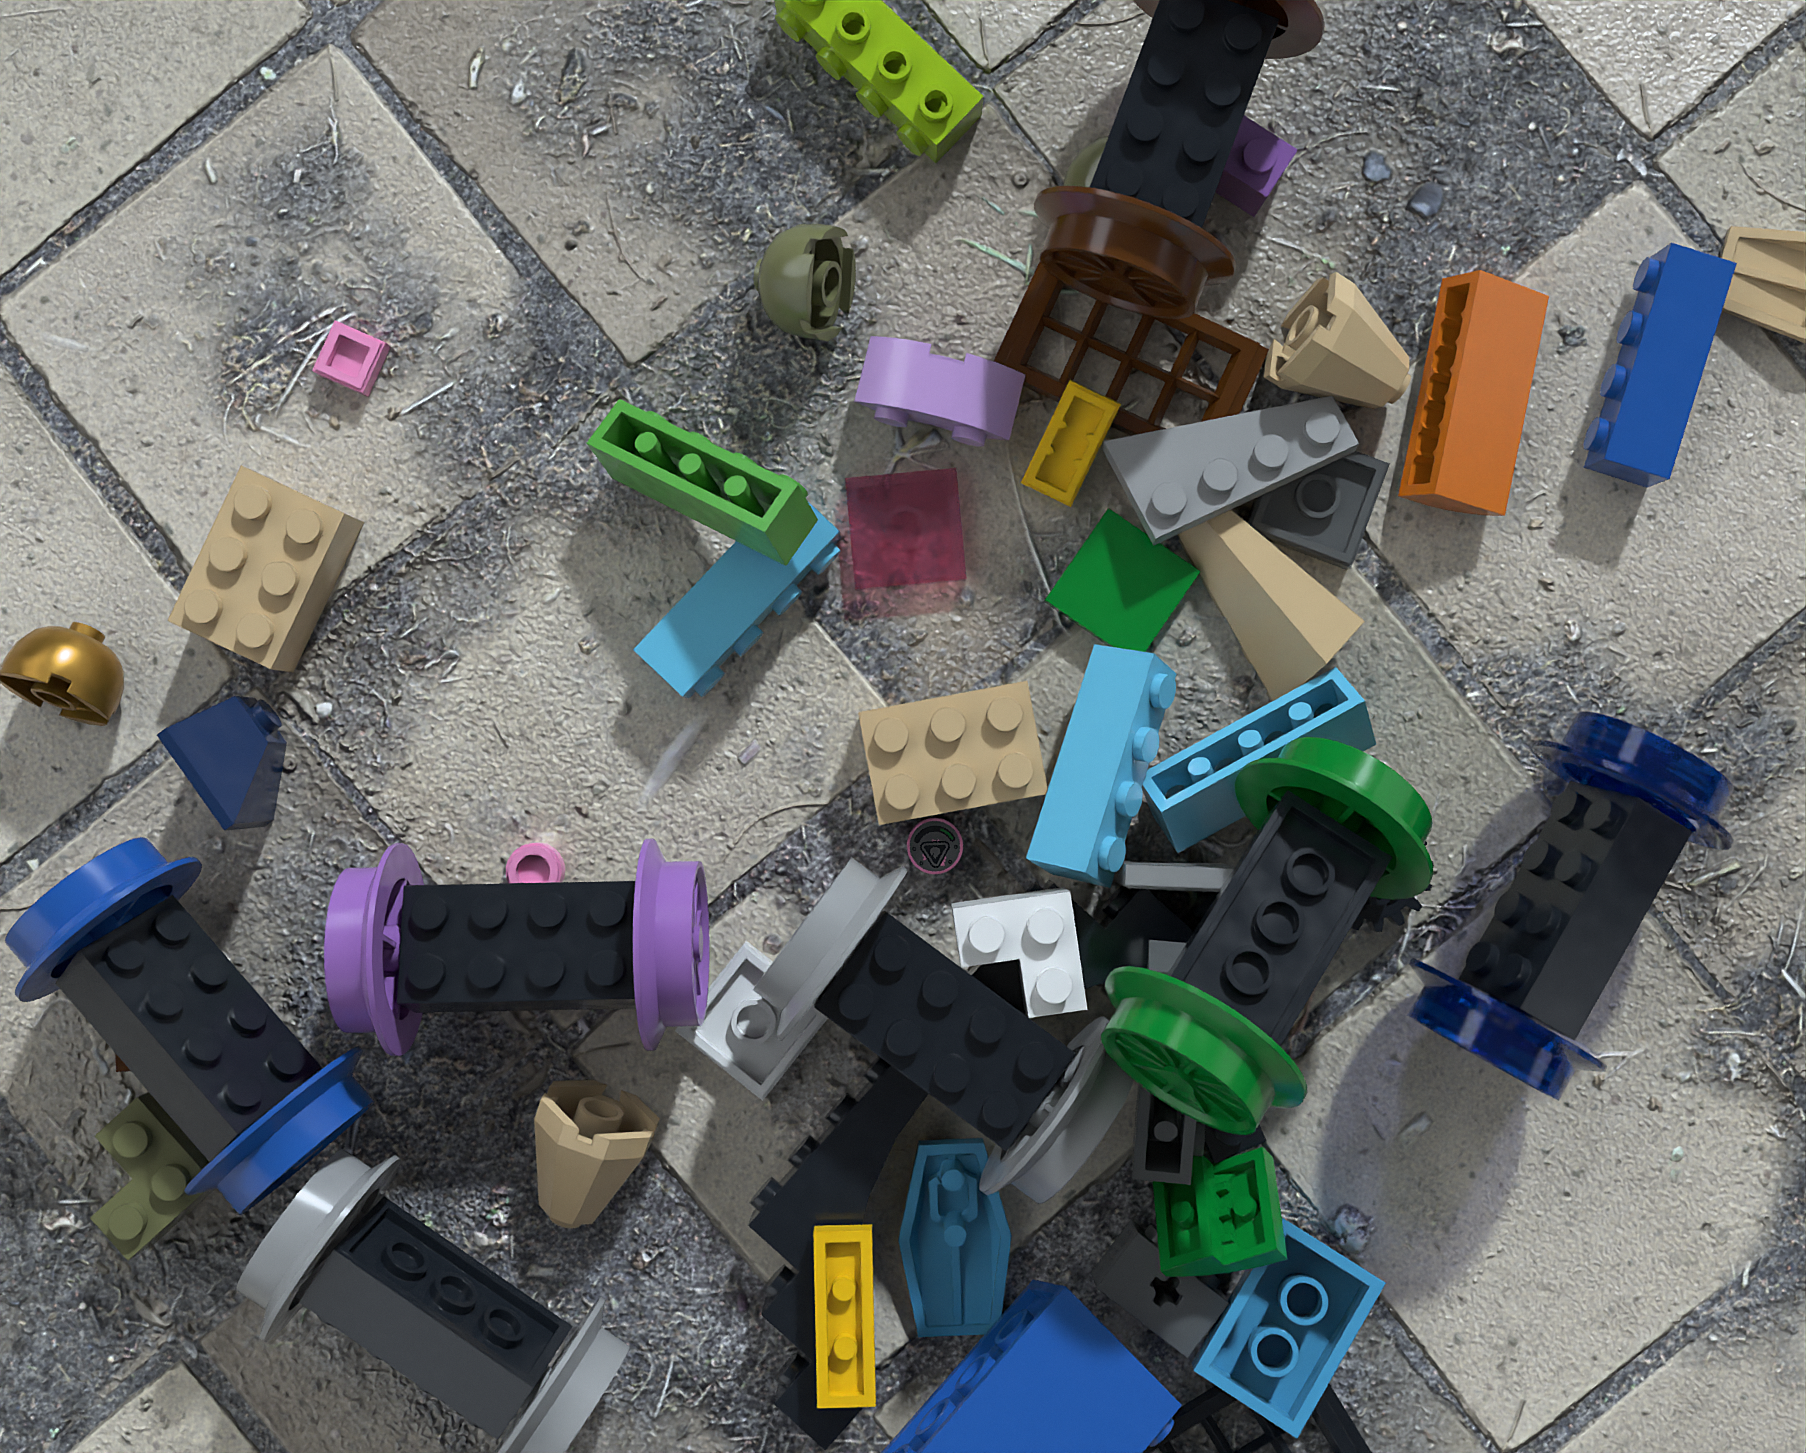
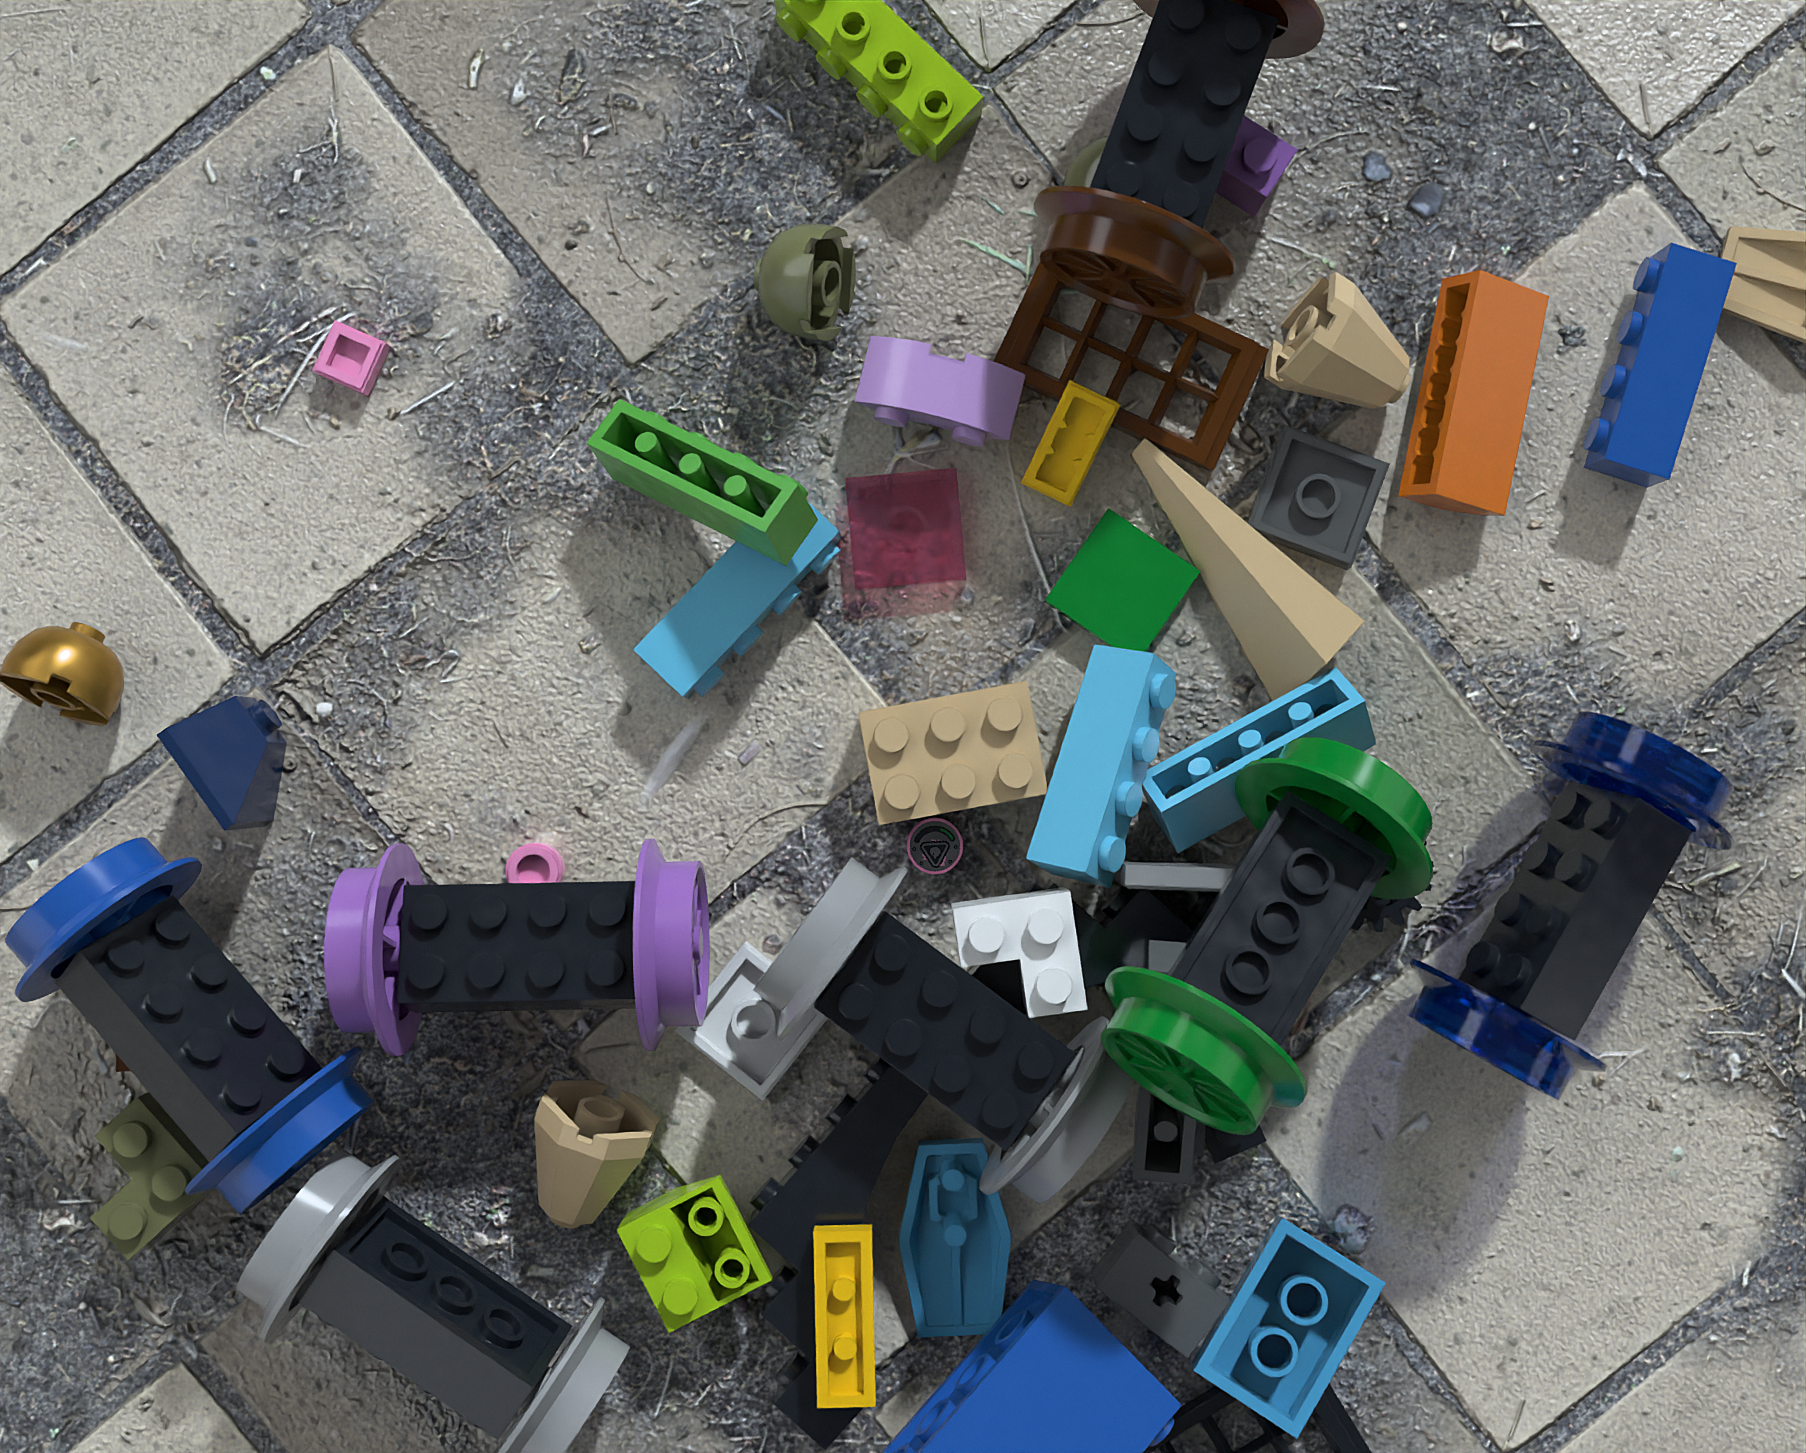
(265, 571): tan brick -> none
(693, 1251): none -> lime slope
(1217, 464): light grey wing -> none
(1222, 1219): green slope -> none

